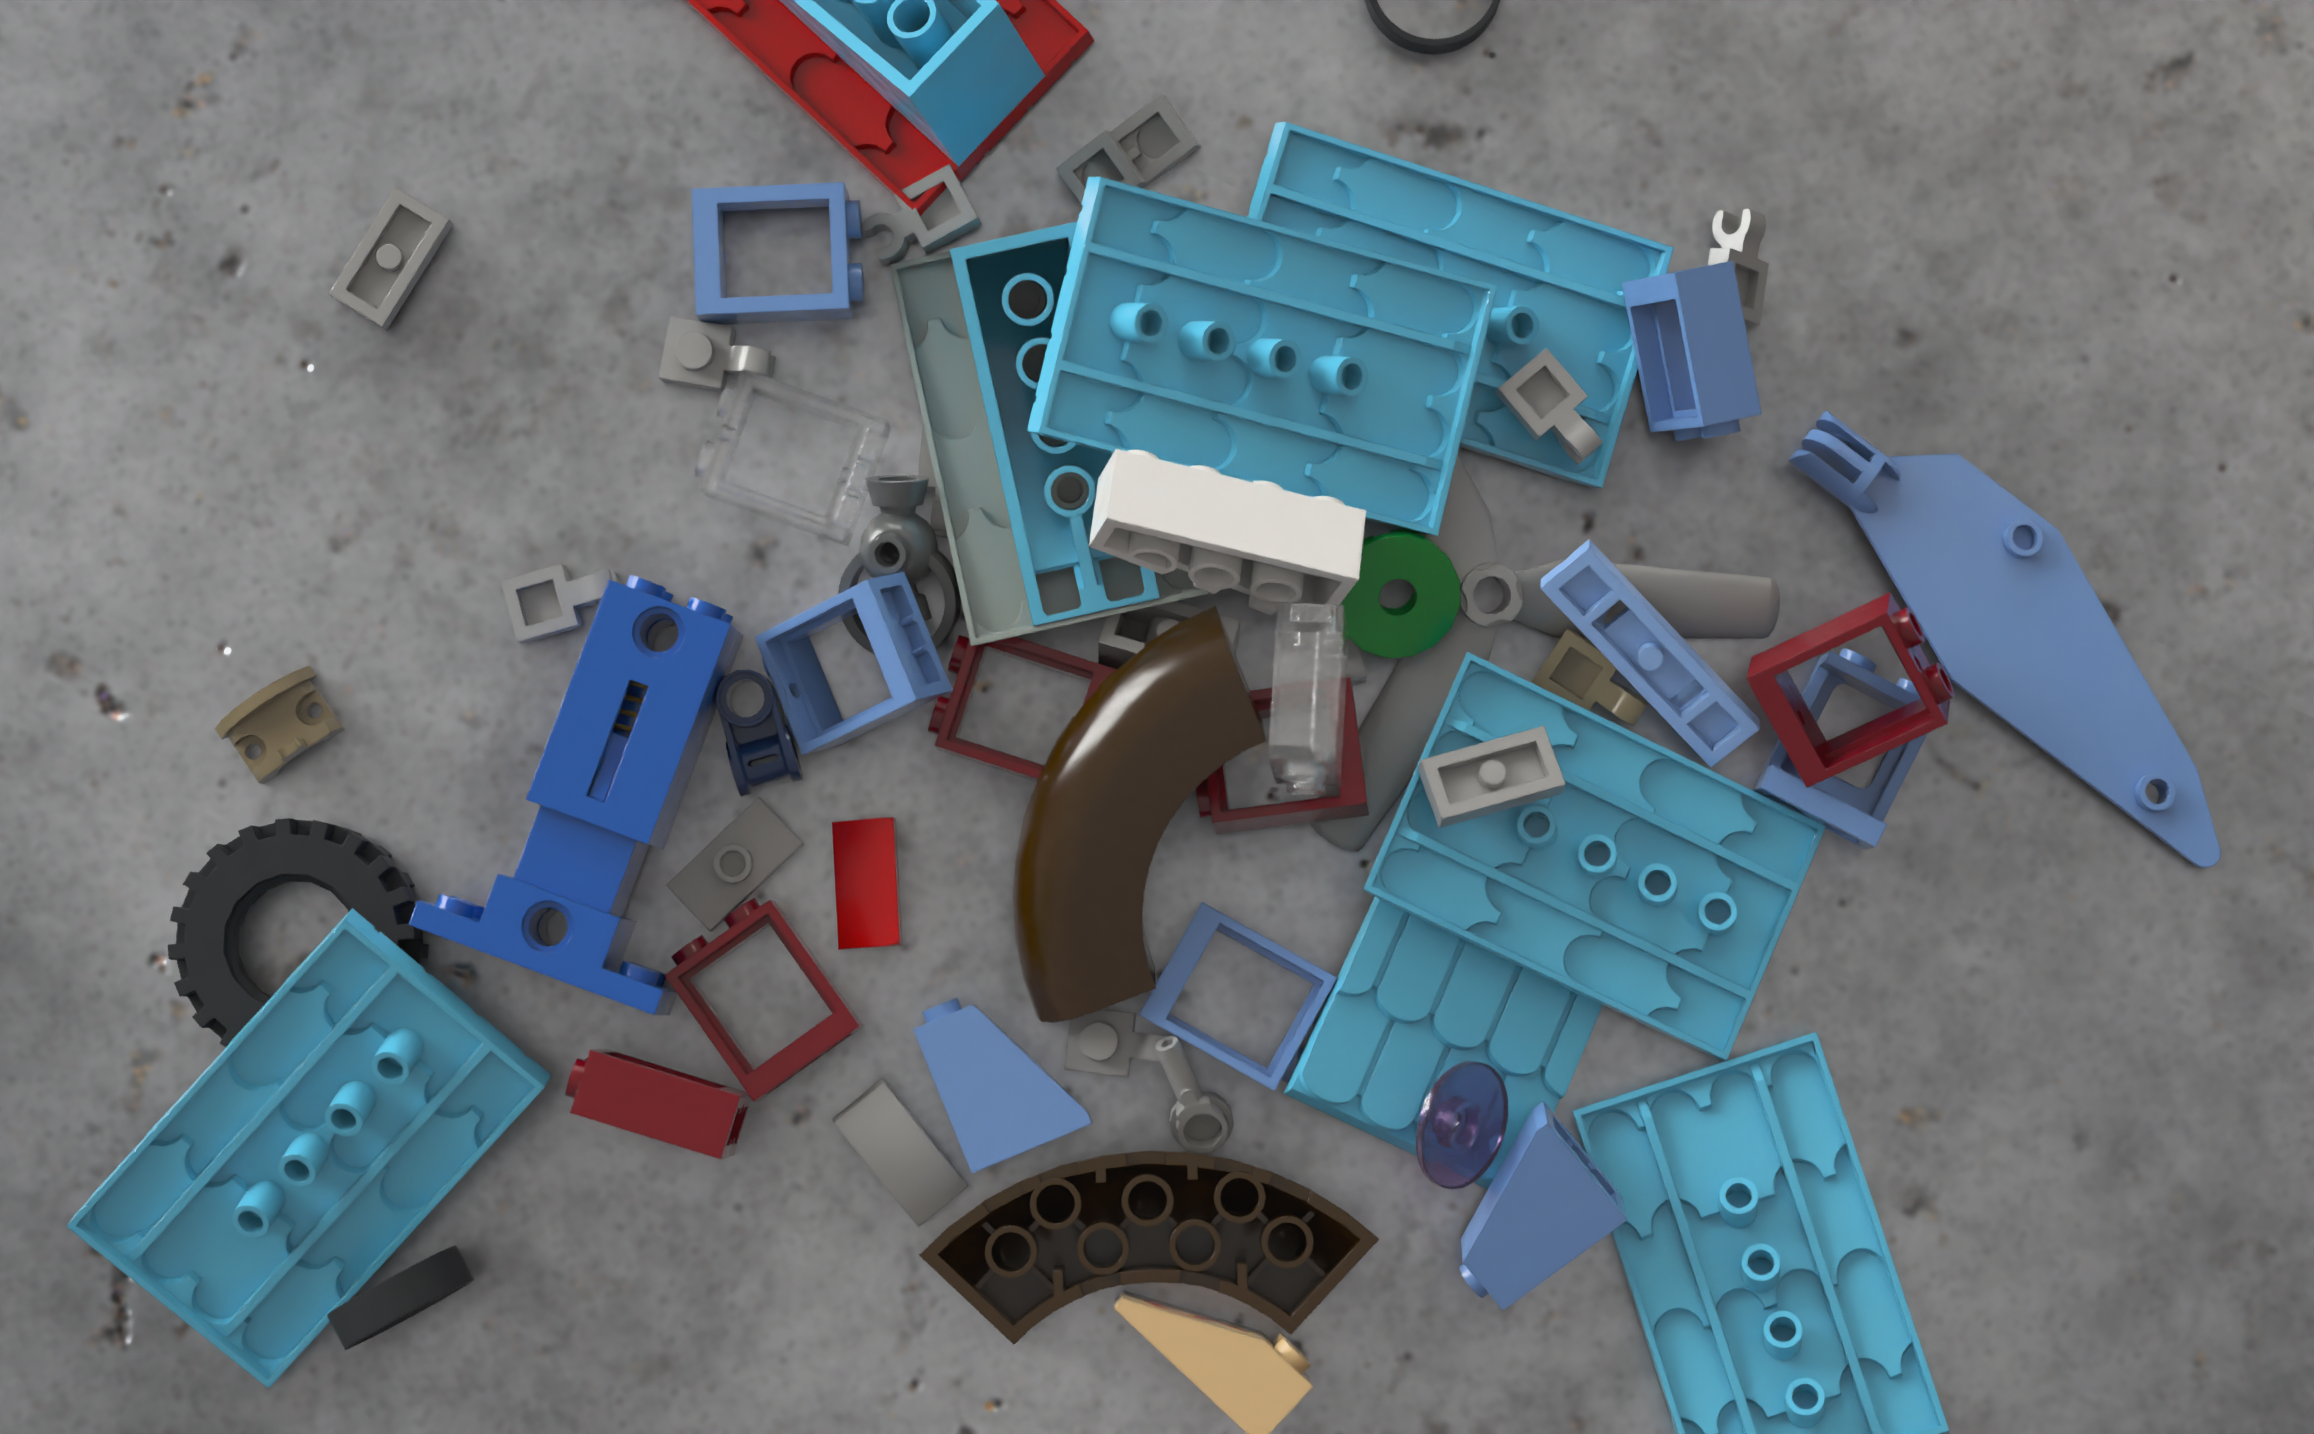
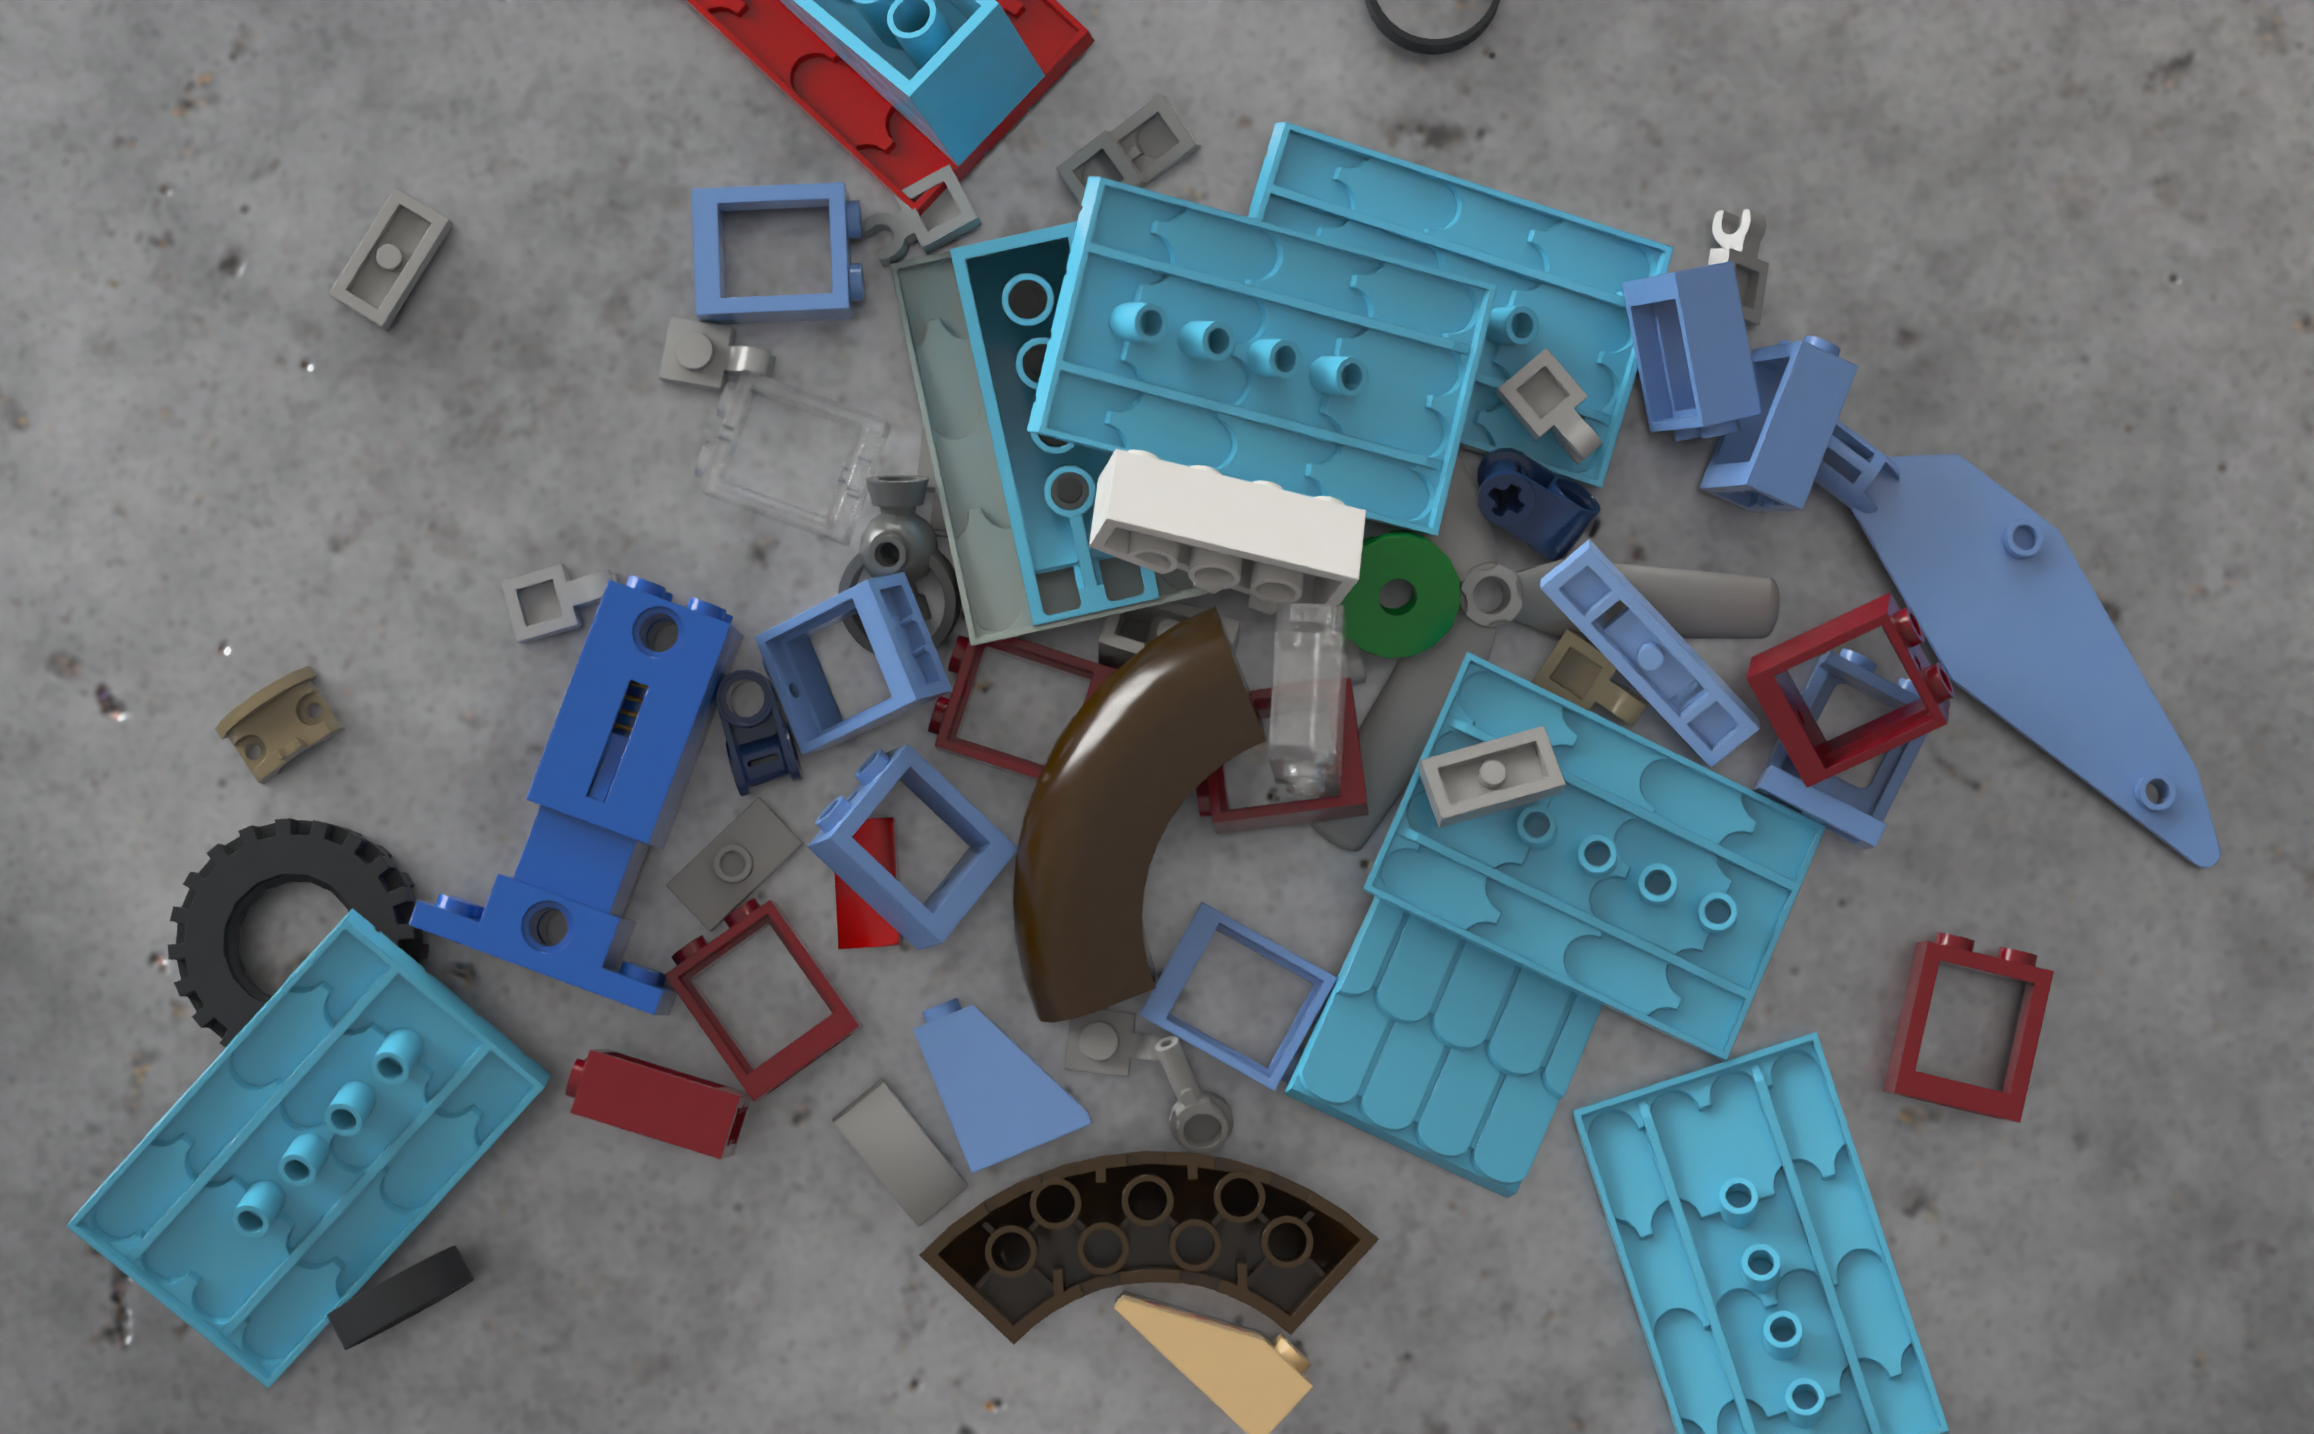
(918, 923): none -> medium blue window
(1462, 1125): clear purple dish -> none
(1537, 1212): medium blue slope -> none
(1541, 510): none -> dark blue piece
(1780, 451): none -> medium blue window
(2009, 964): none -> dark red window

